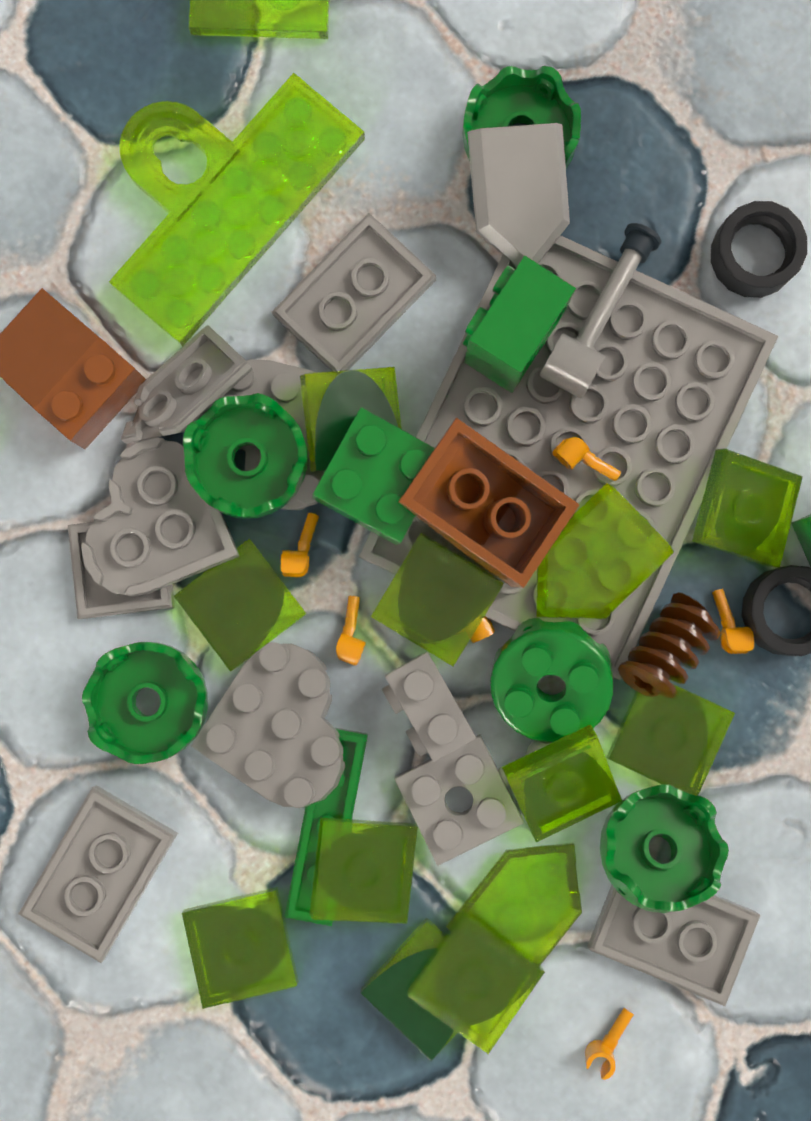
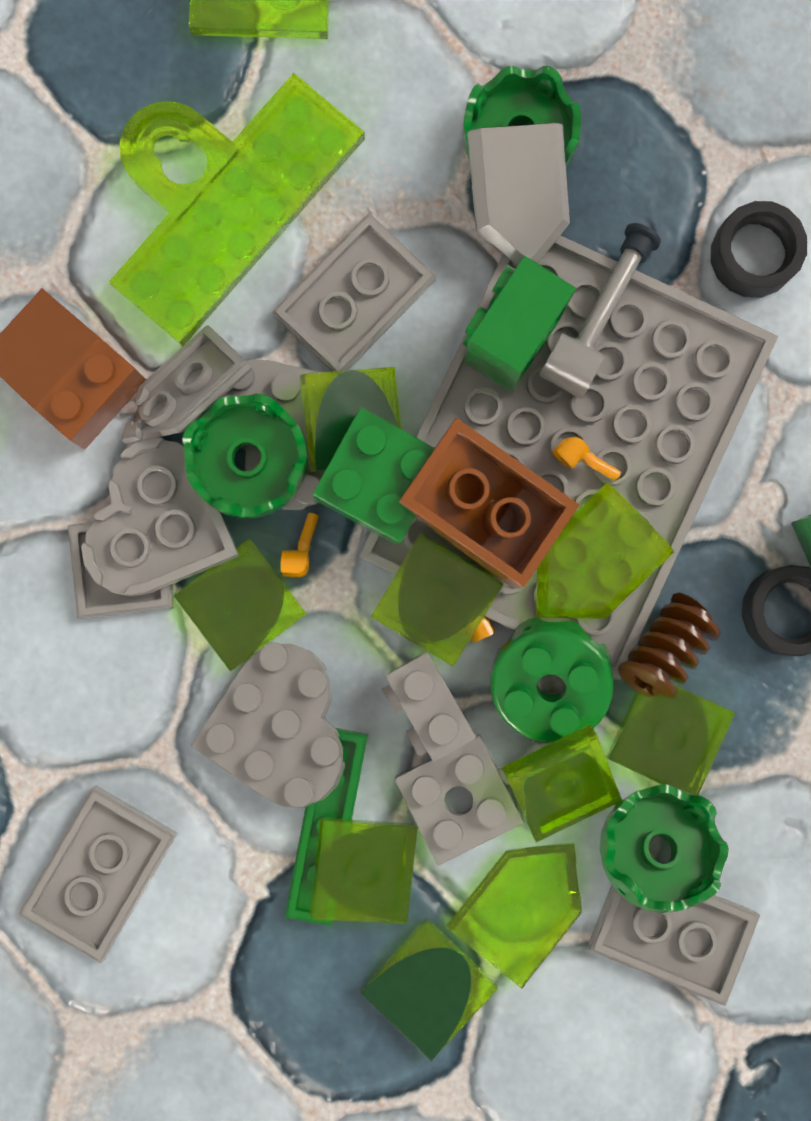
(112, 708): green plate -> none
(240, 947): clear neon green tile -> none
(348, 647): light orange hand -> none
(475, 982): clear neon green tile -> none
(605, 1047): light orange hand -> none
(733, 639): light orange hand -> none
(747, 508): clear neon green tile -> none

